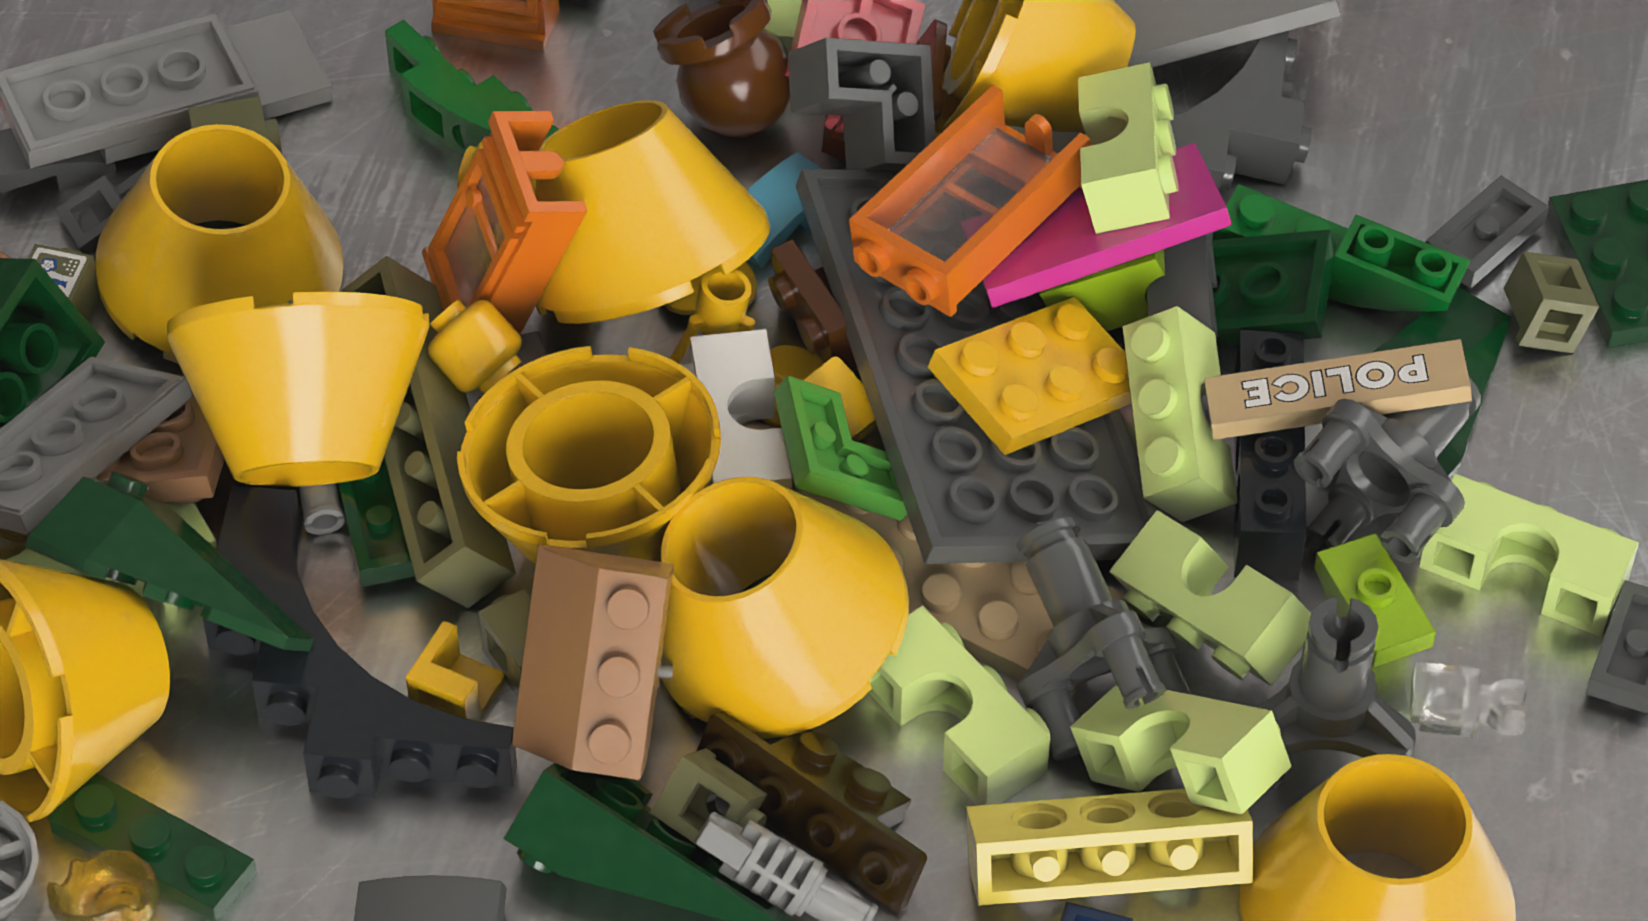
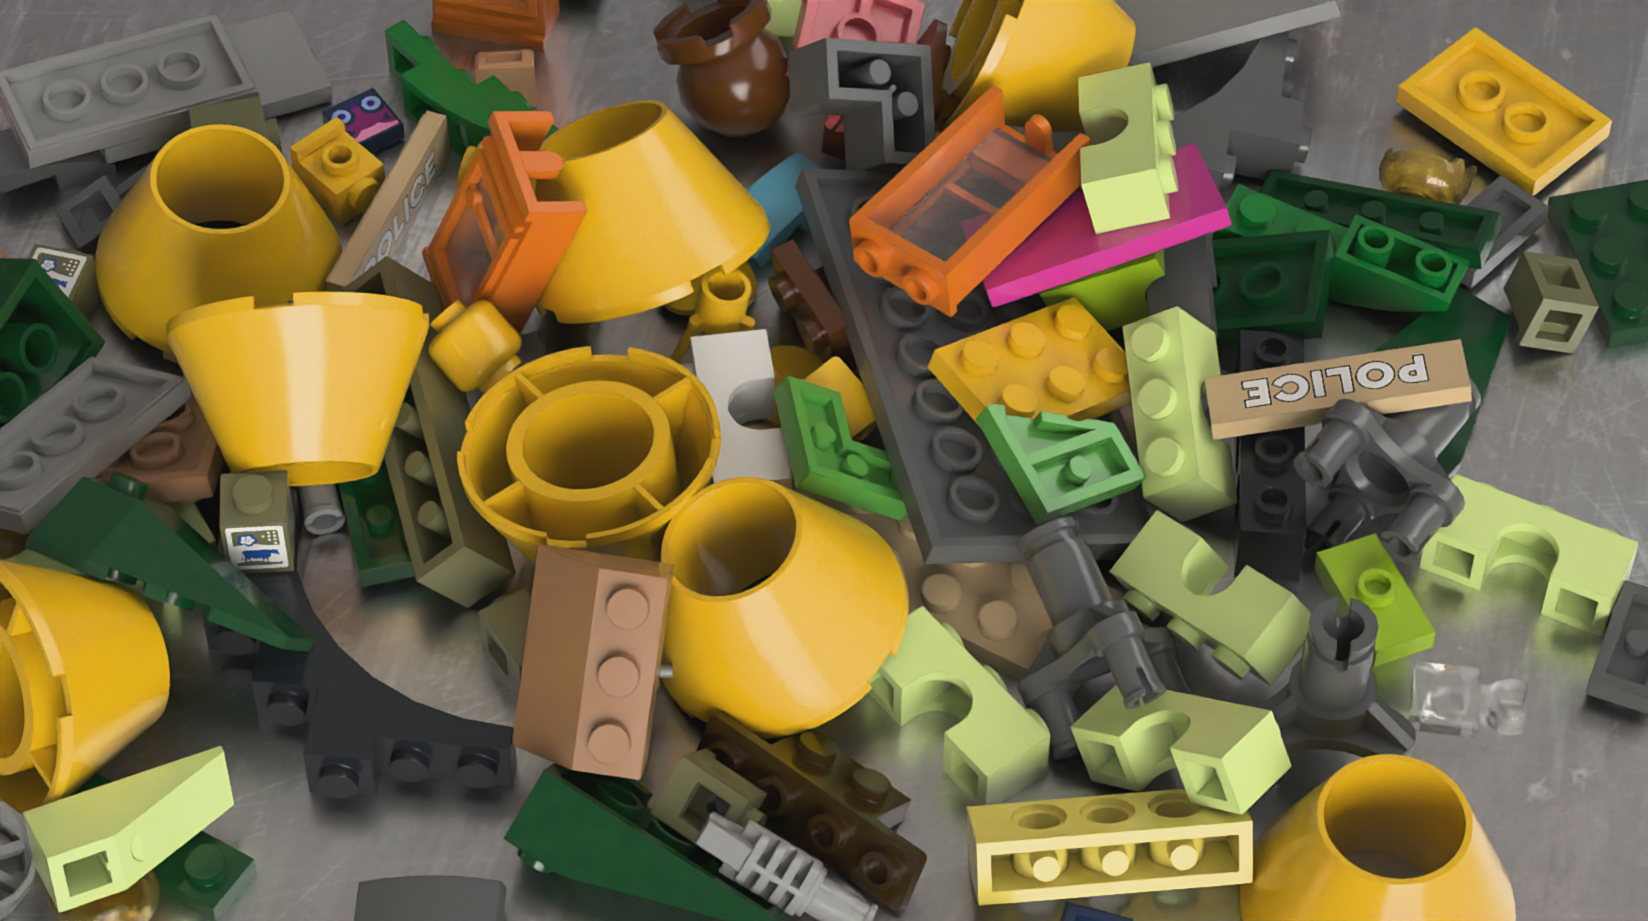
(125, 828): none -> yellowish green slope
(257, 521): none -> olive brick
(337, 171): none -> yellow brick
(368, 120): none -> tile
(395, 202): none -> tan tile
(451, 680): yellow panel -> none
(512, 68): none -> light nougat slope
(1060, 461): none -> bright green wing
(1426, 175): none -> clear yellow hair
(1449, 226): none -> dark green tile
(1503, 111): none -> yellow plate

